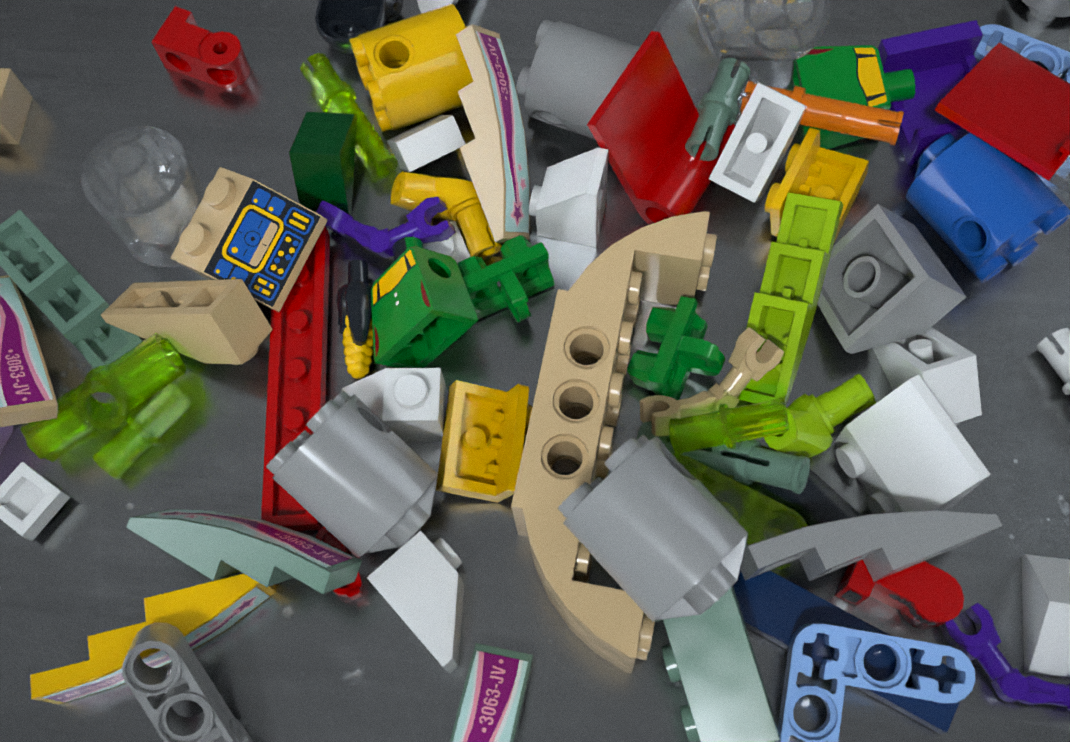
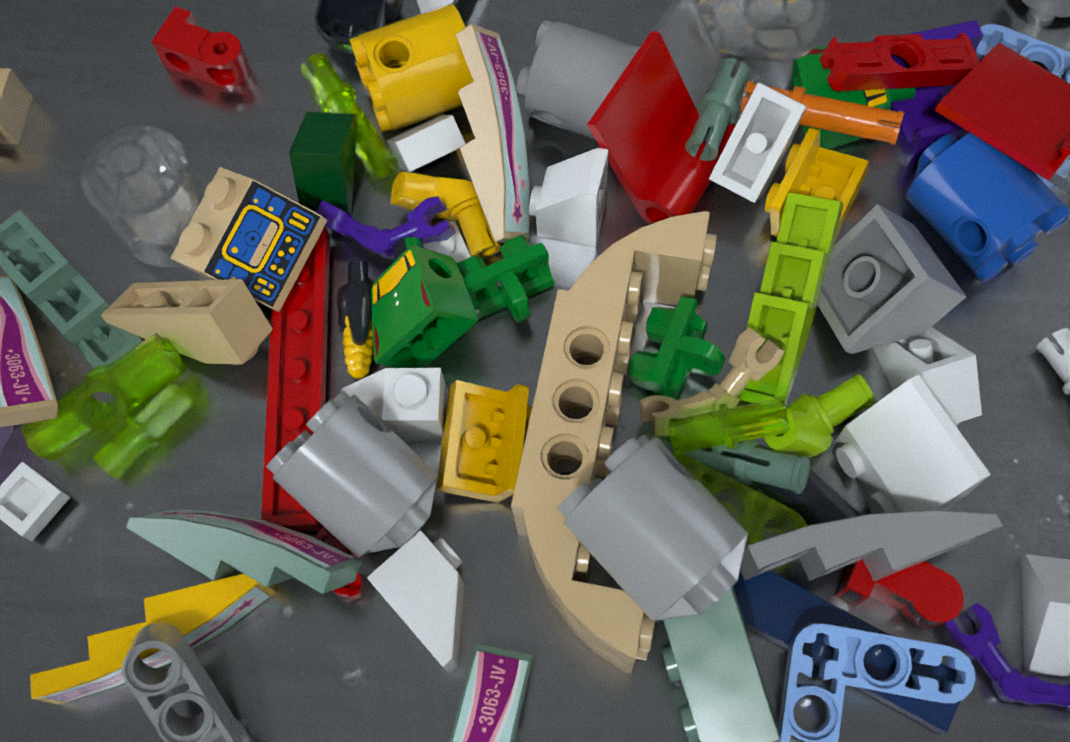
(871, 67): none -> red piece

